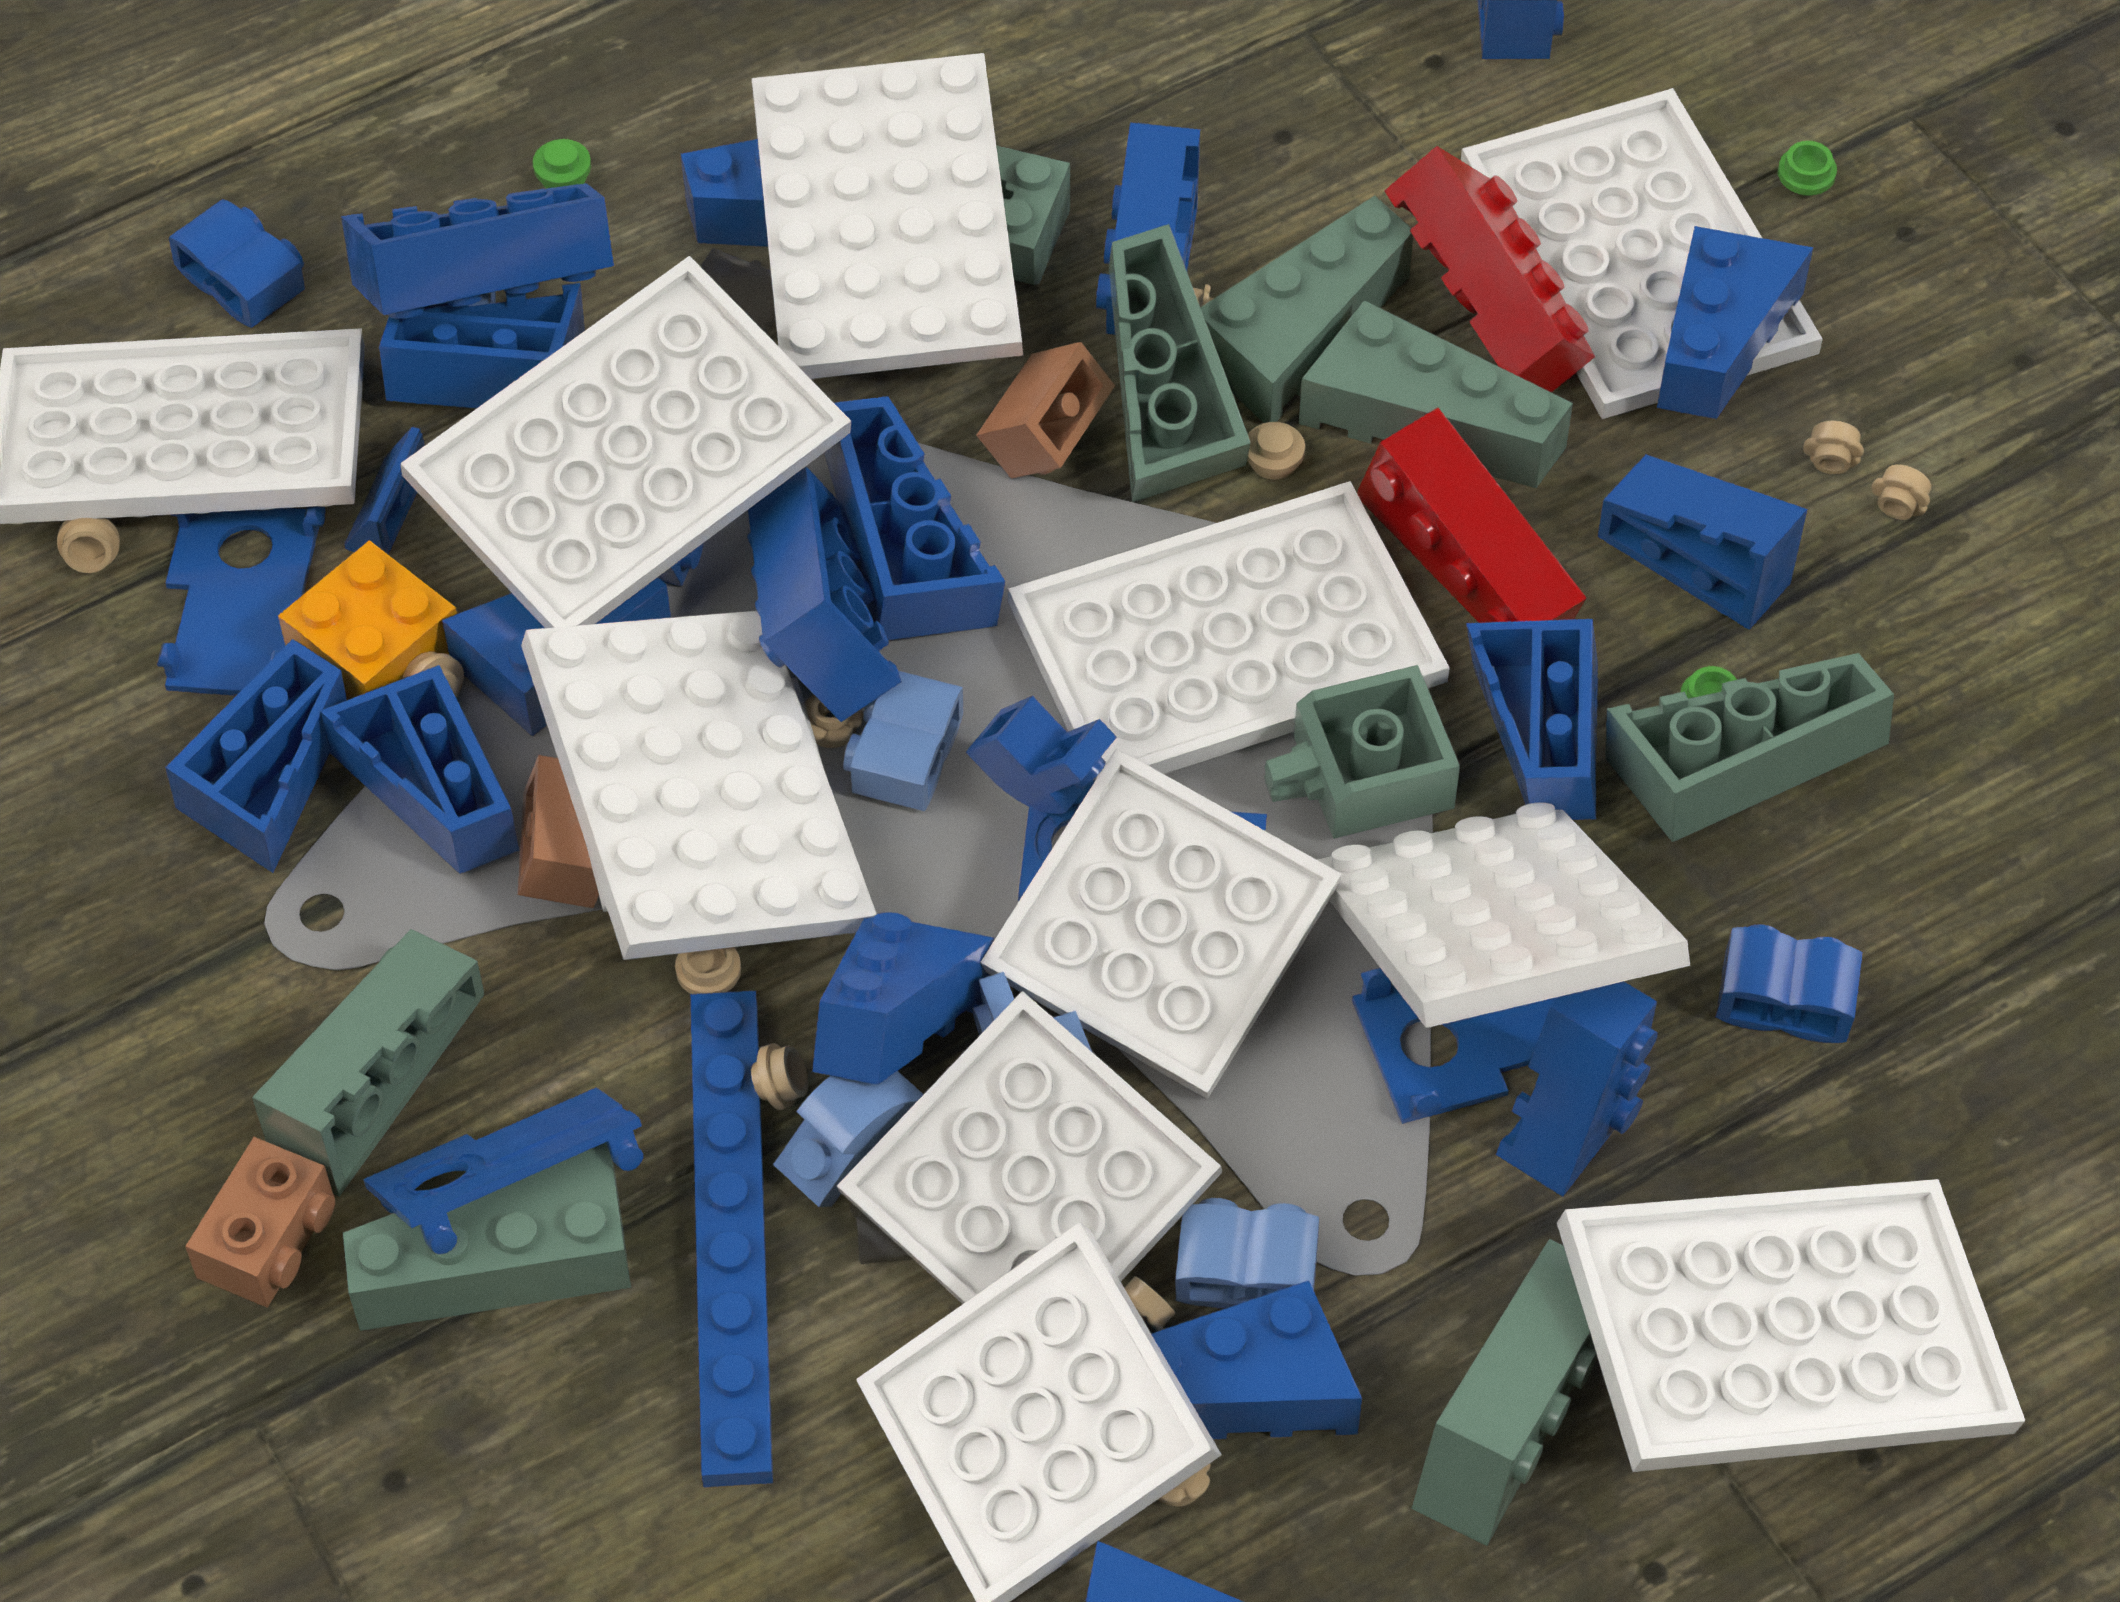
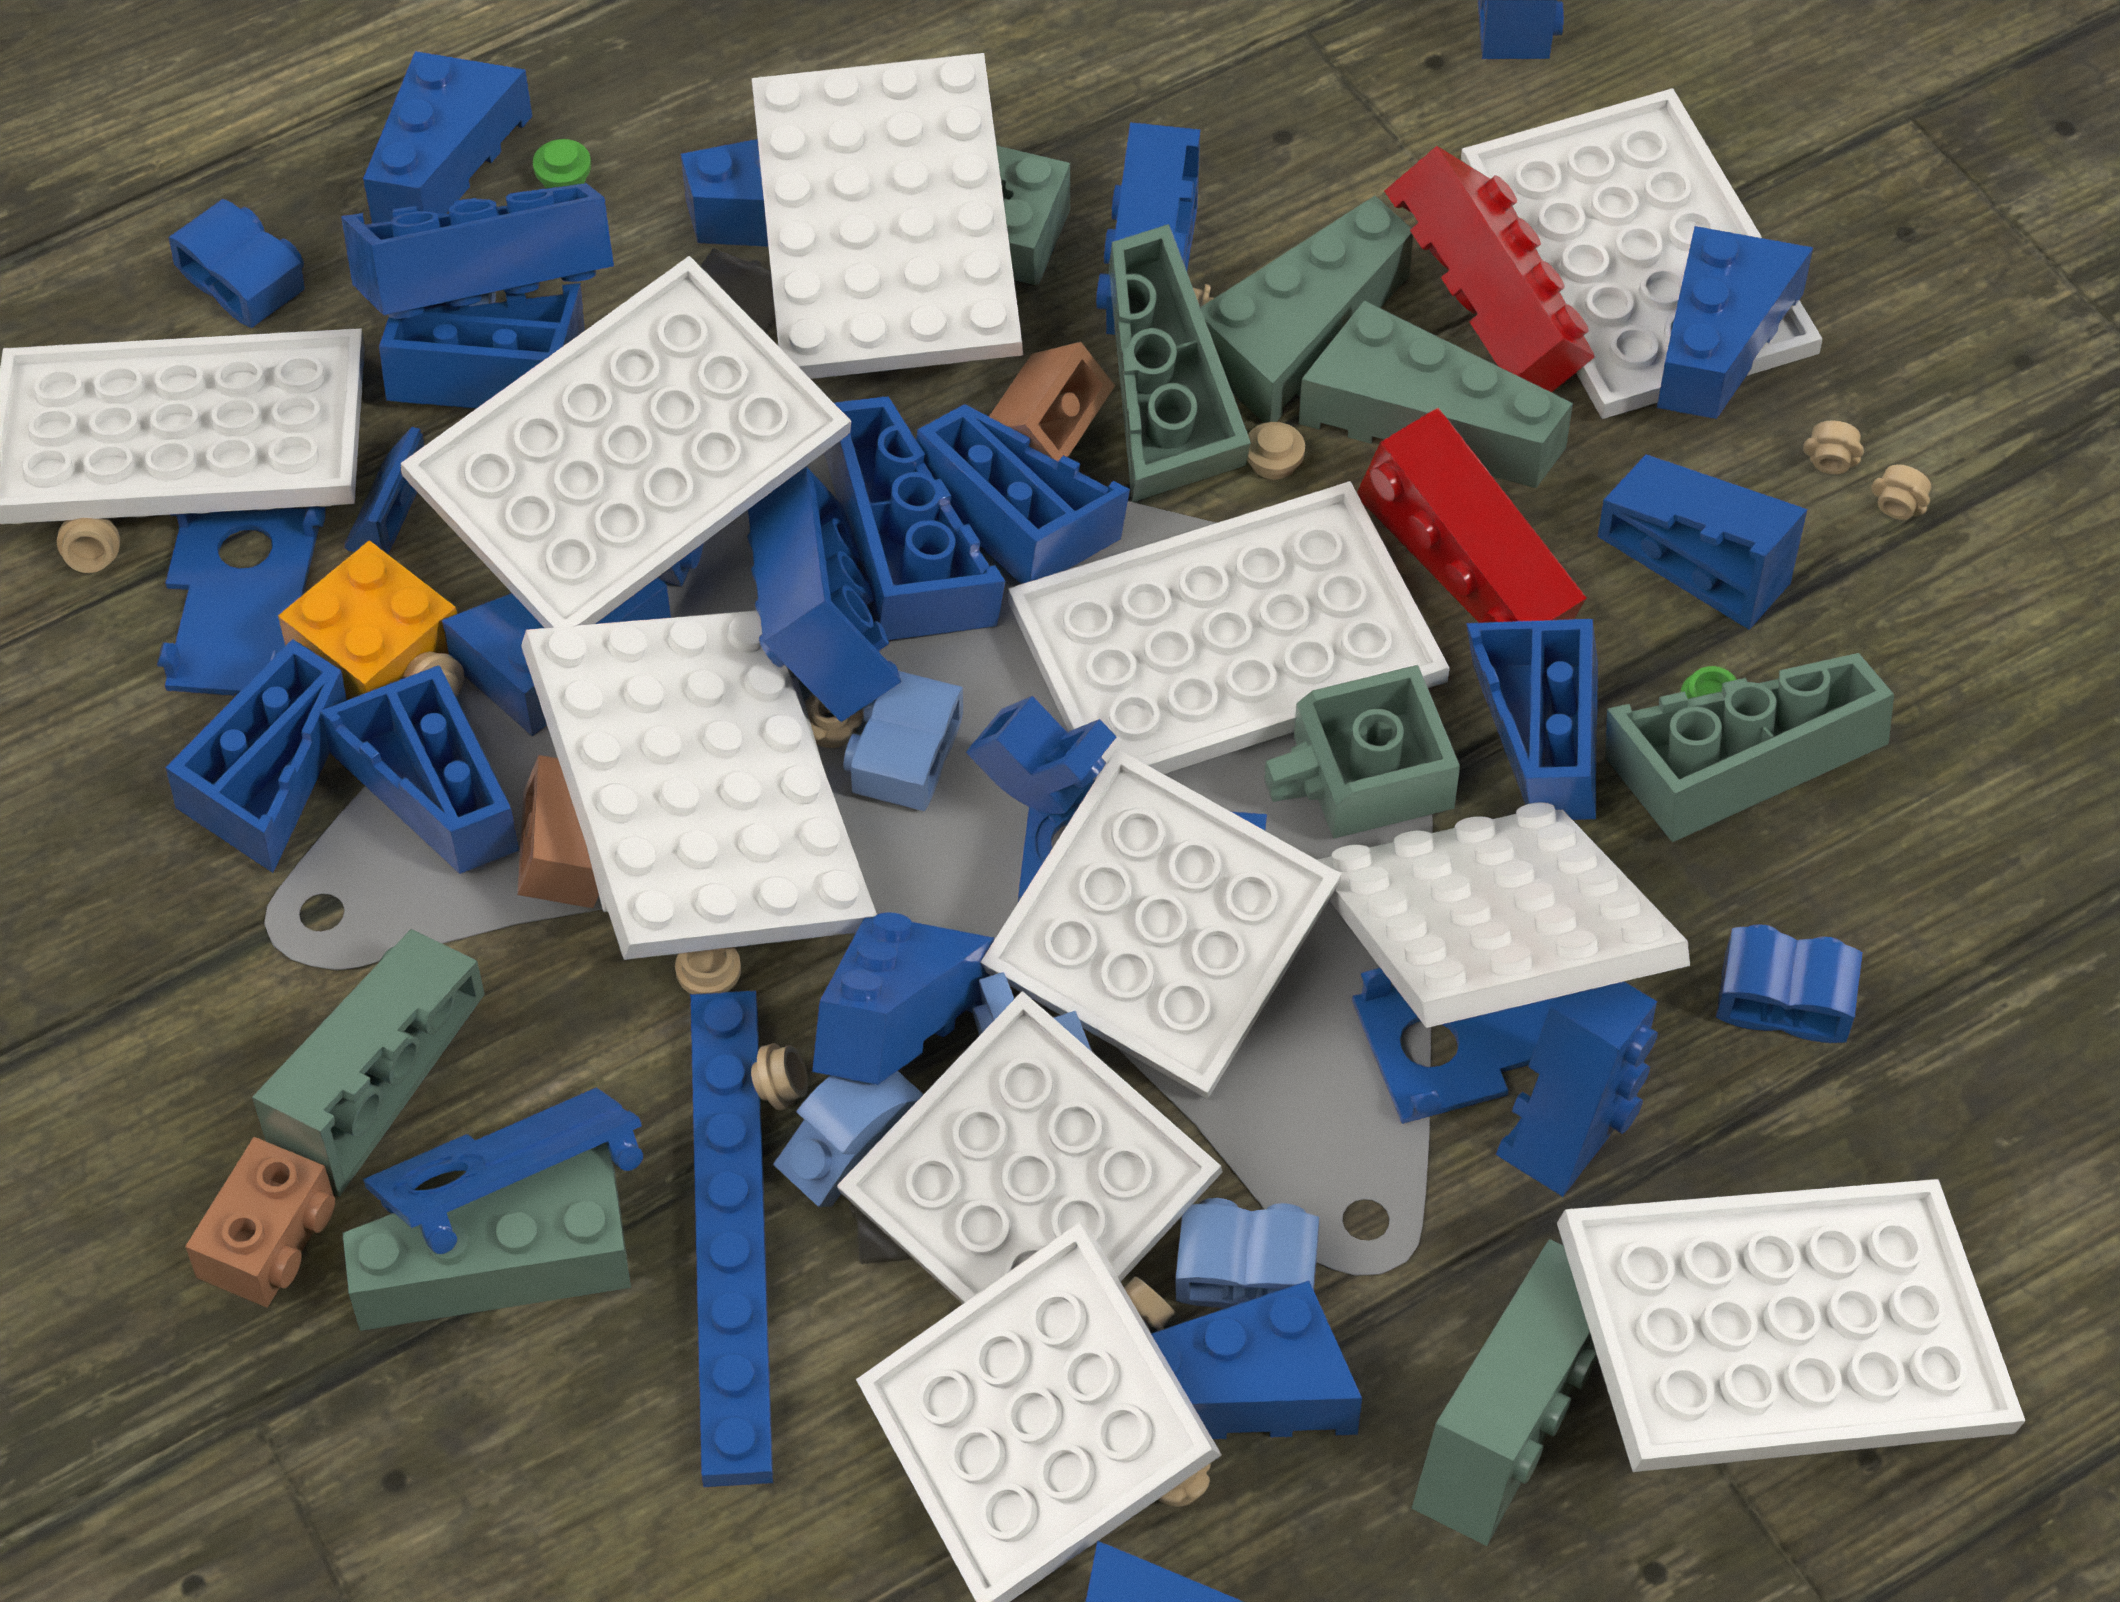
(442, 131): none -> blue wedge
(1020, 503): none -> blue wedge
(1807, 168): bright green plate -> none

